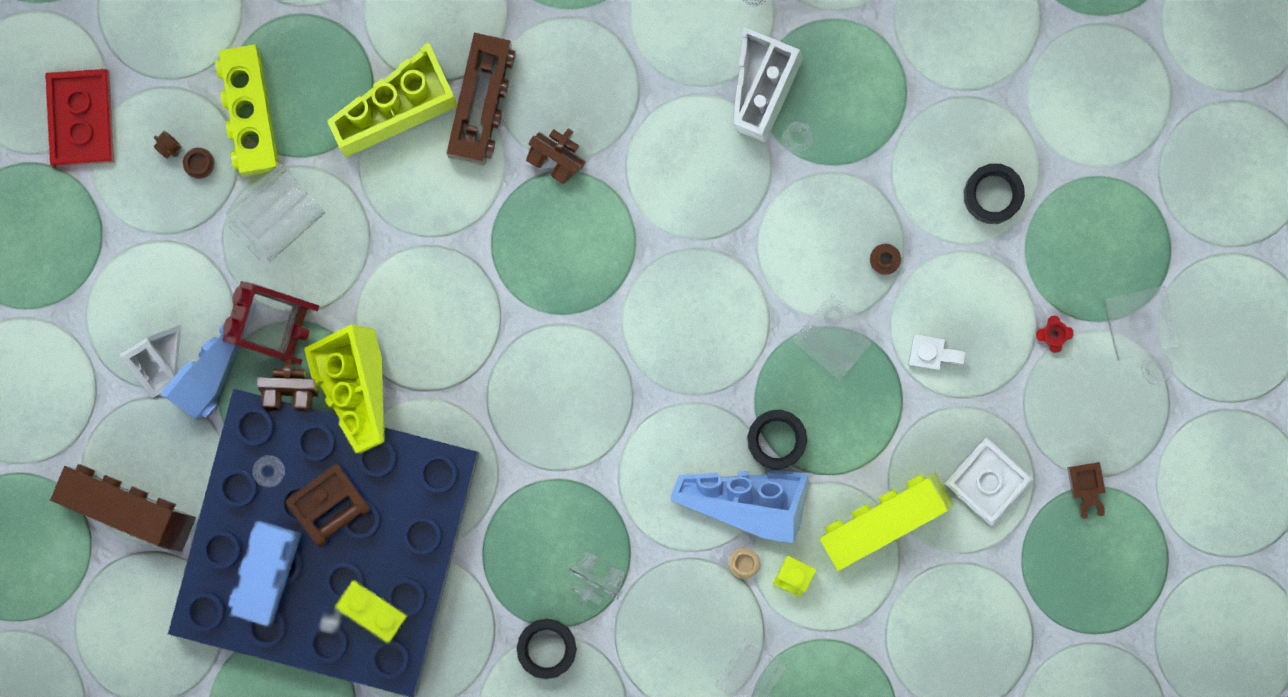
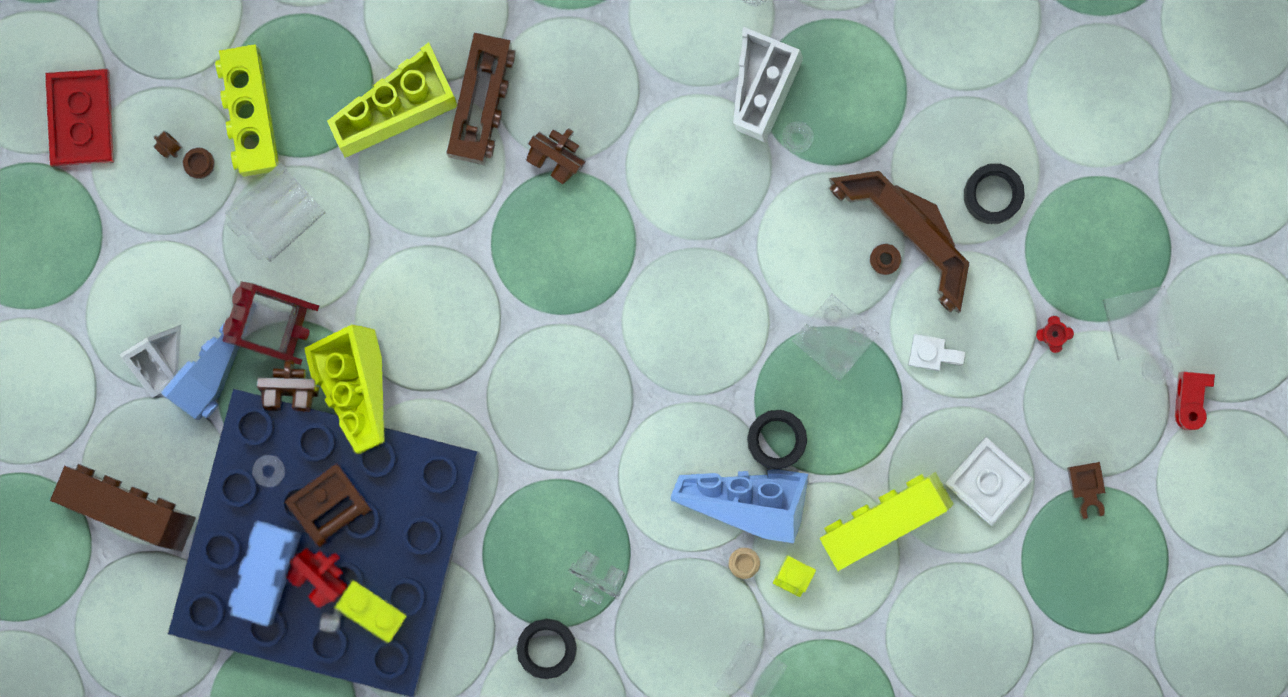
(320, 572): none -> red hips
(918, 221): none -> reddish brown helmet
(1190, 399): none -> red leg

